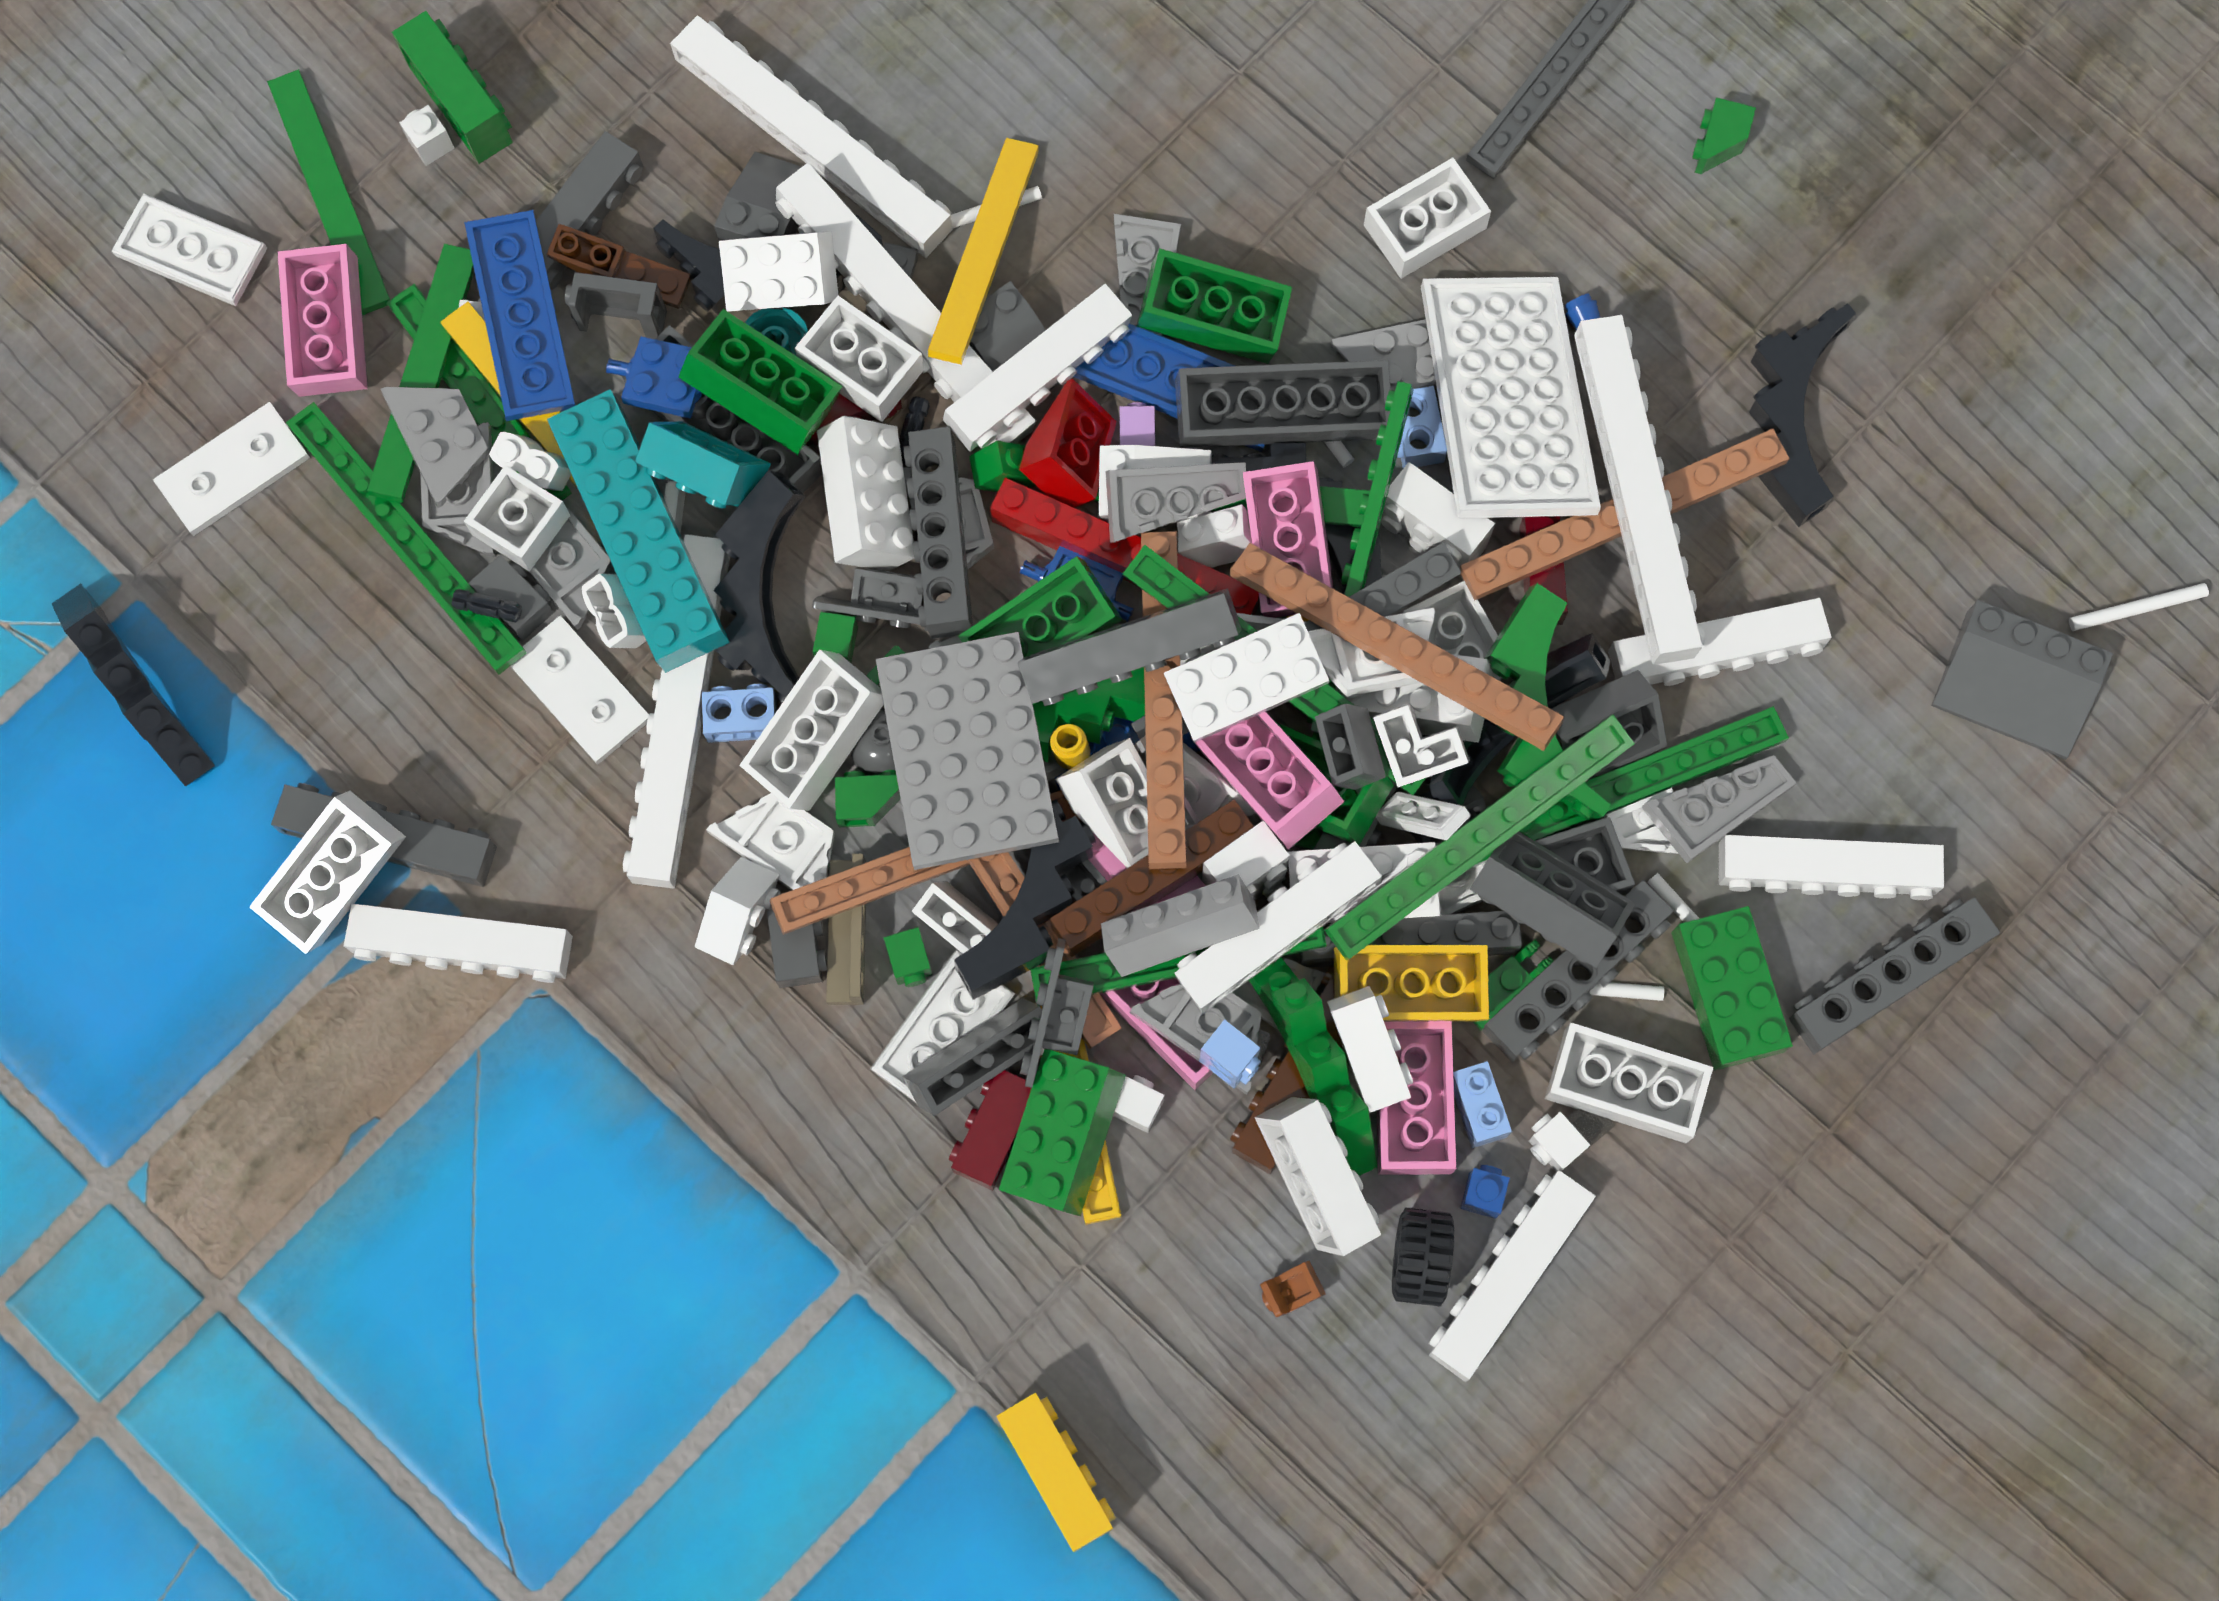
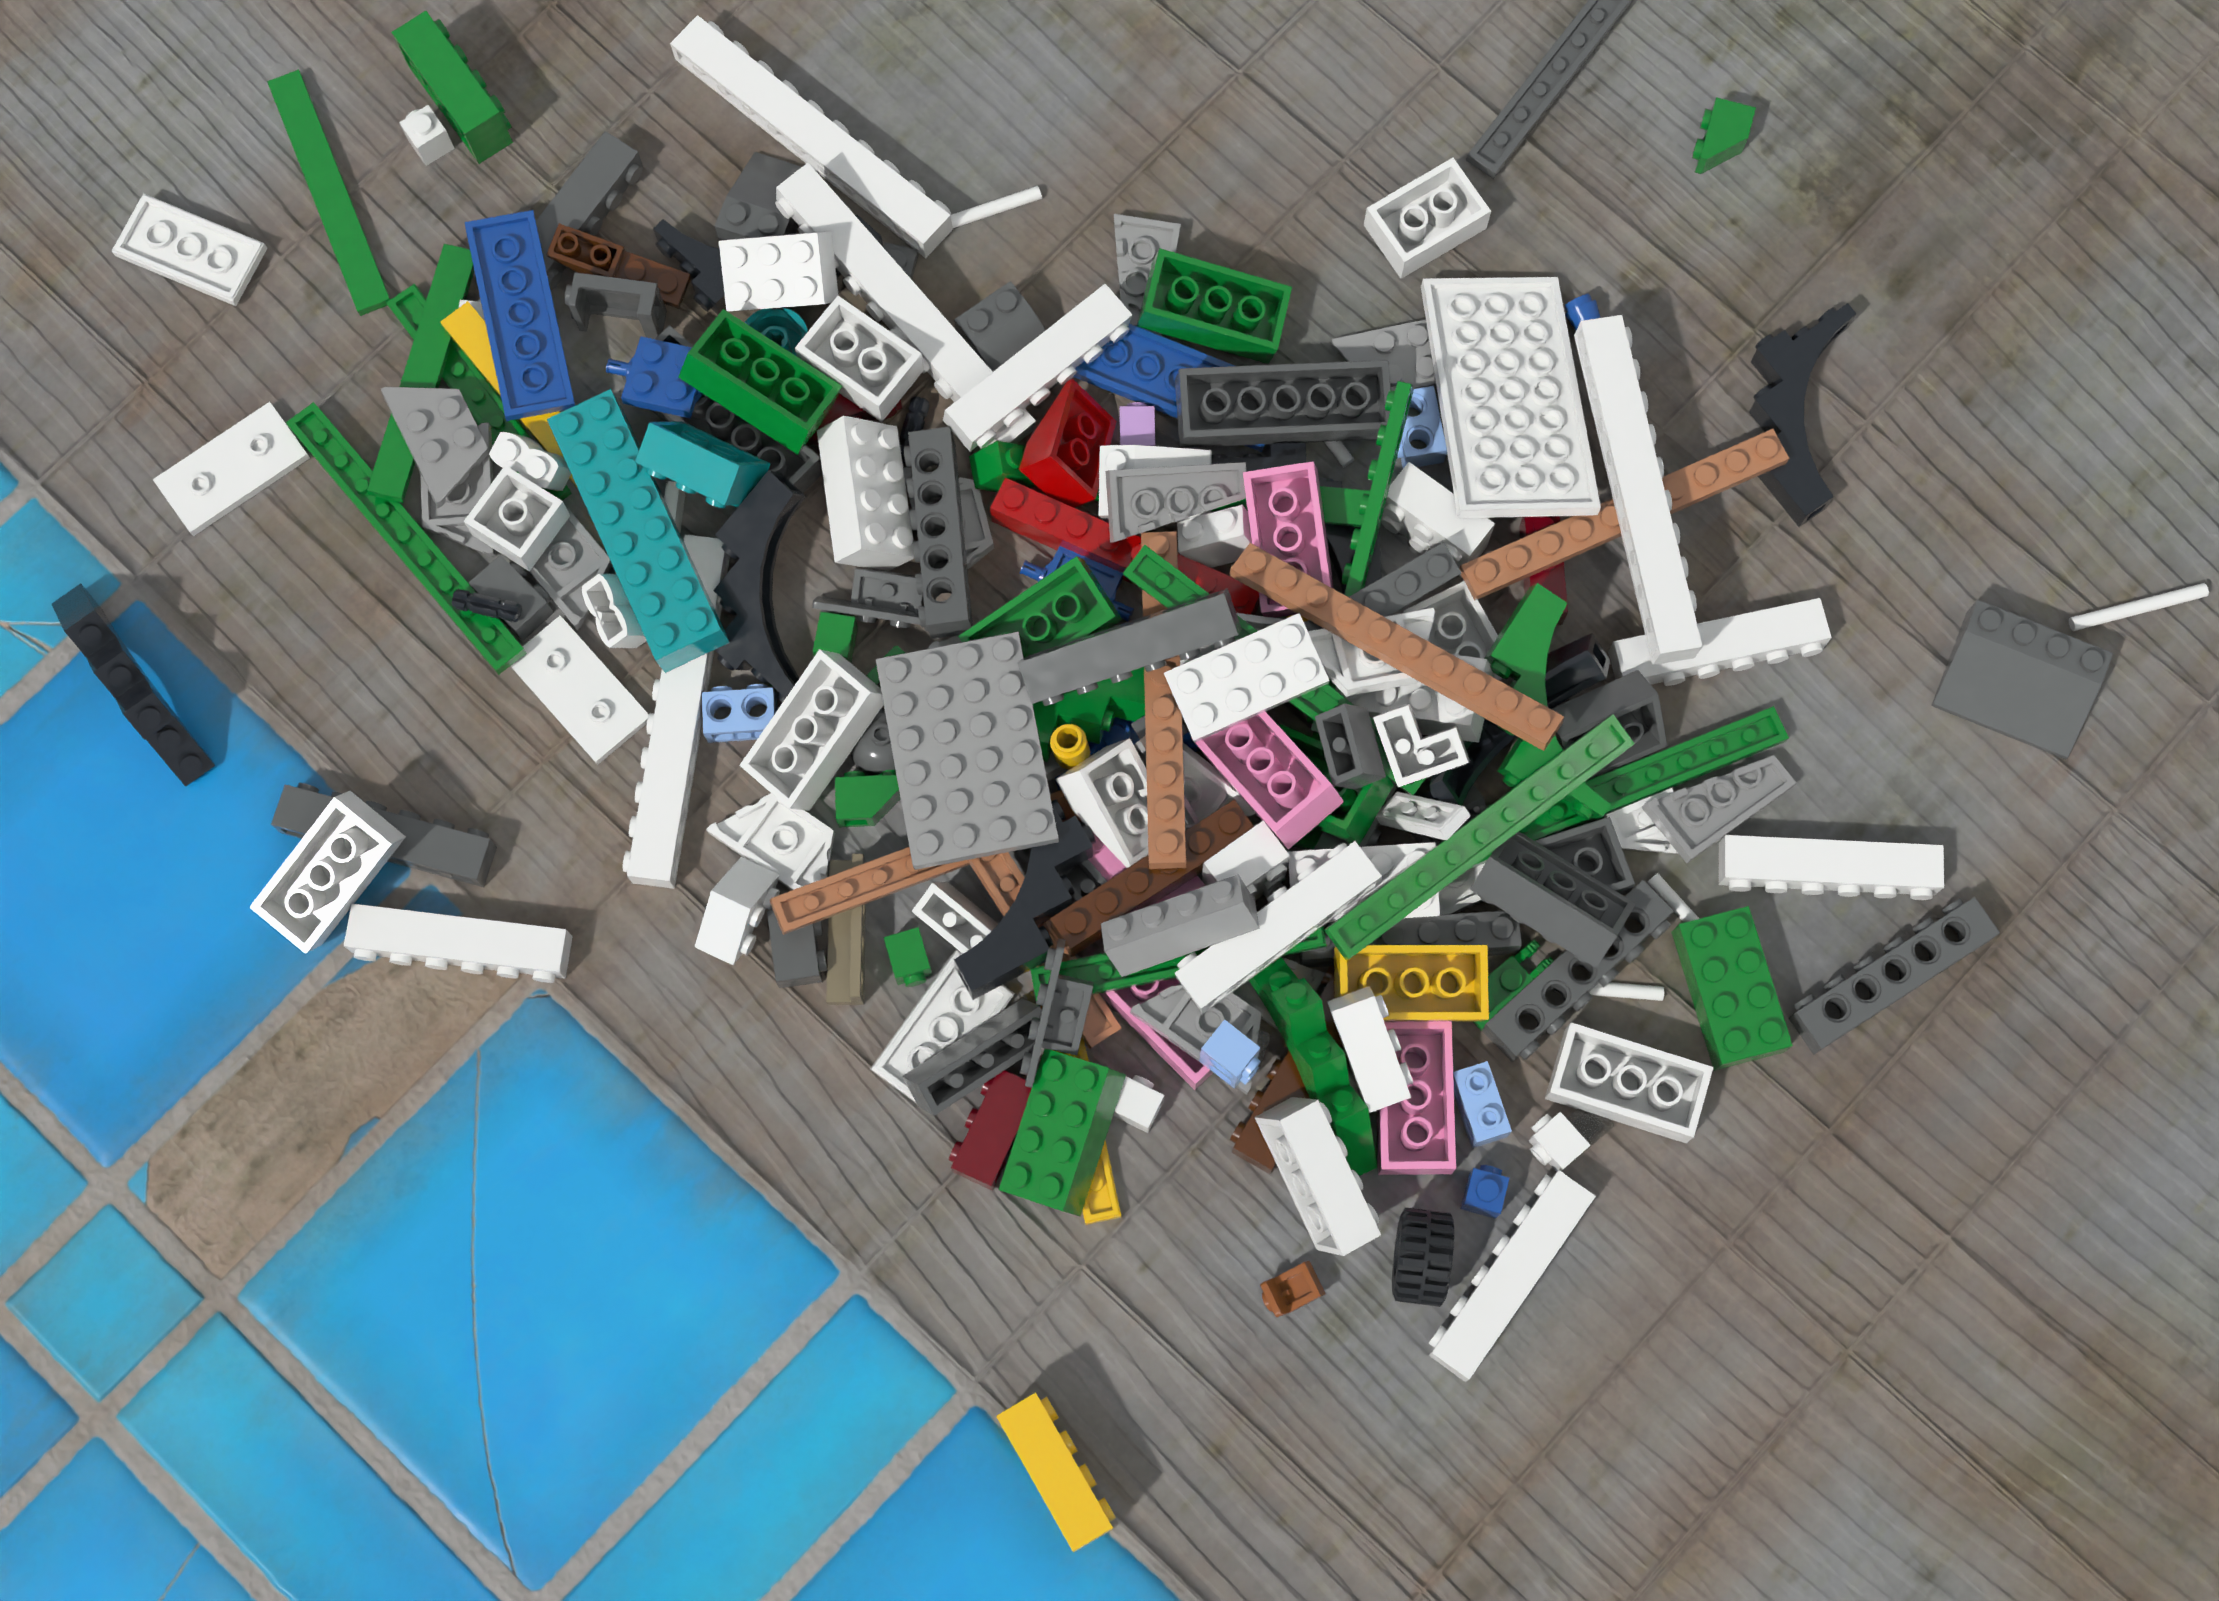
(322, 320): bright pink brick -> none
(983, 251): yellow tile -> none

